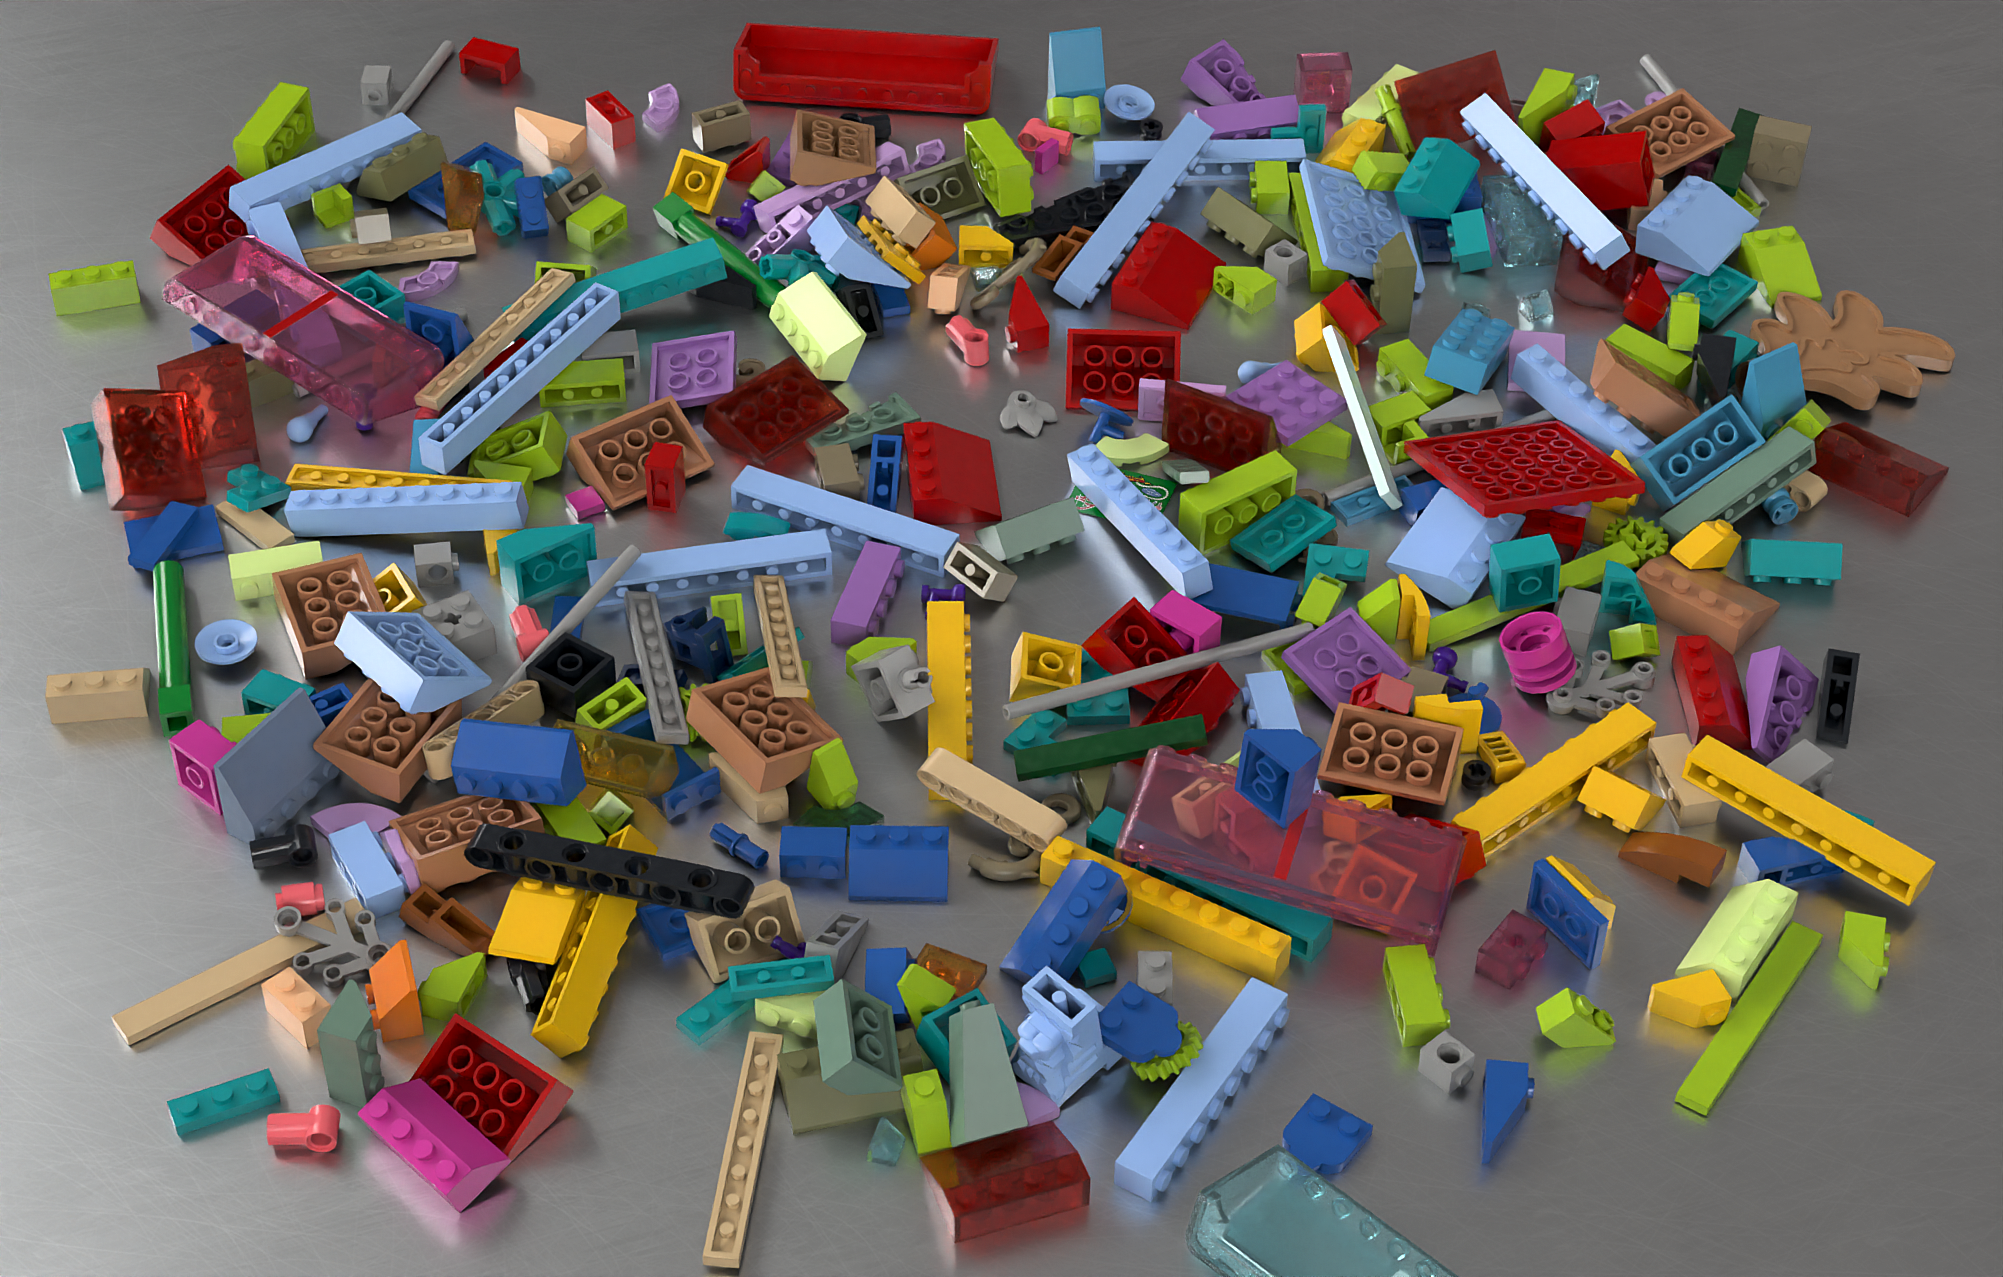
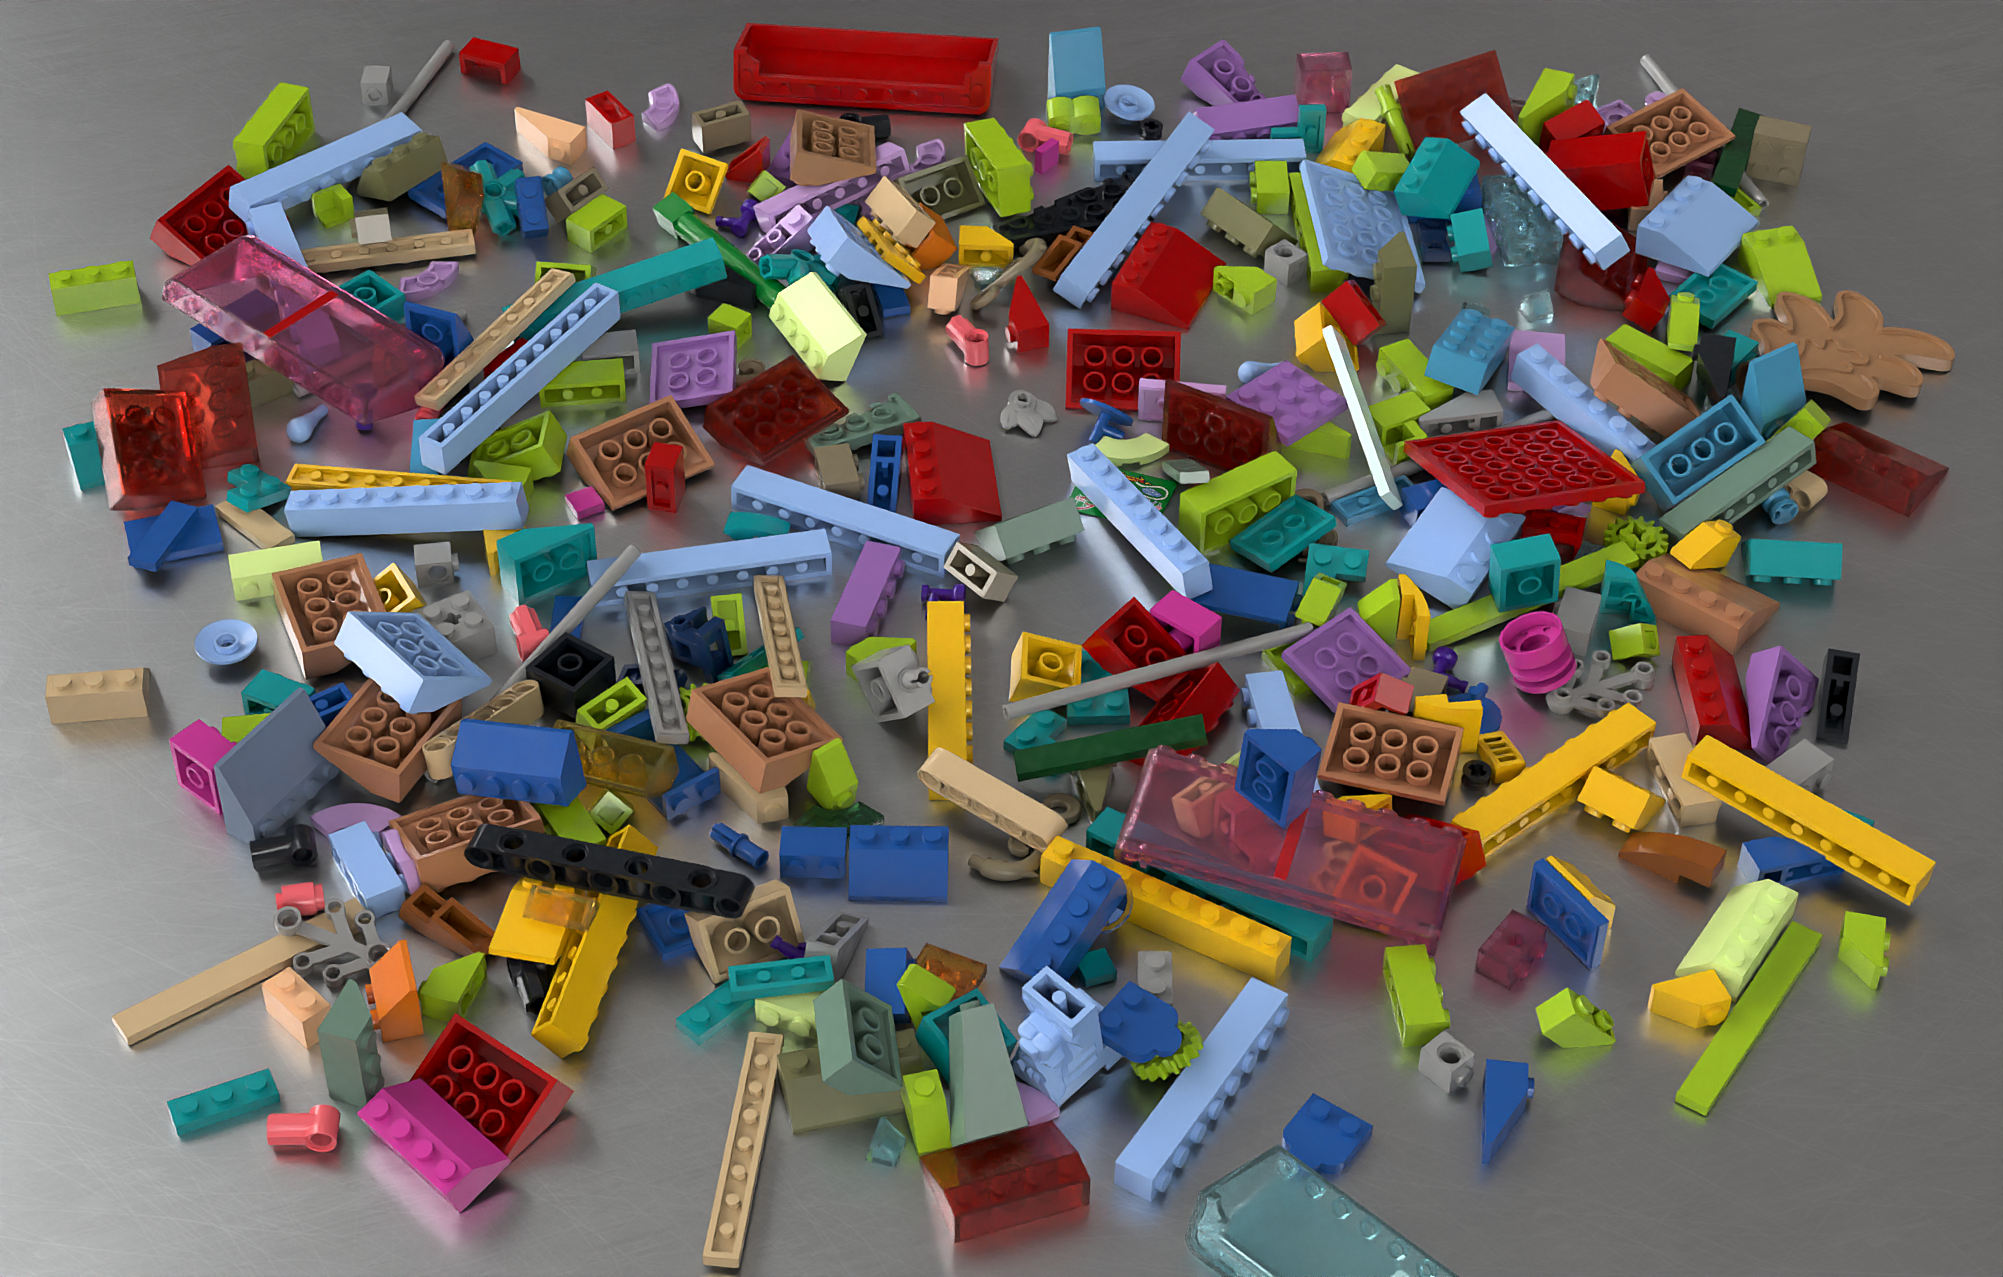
(175, 687): green brick -> none
(560, 908): none -> clear yellow slope
(730, 318): none -> lime panel

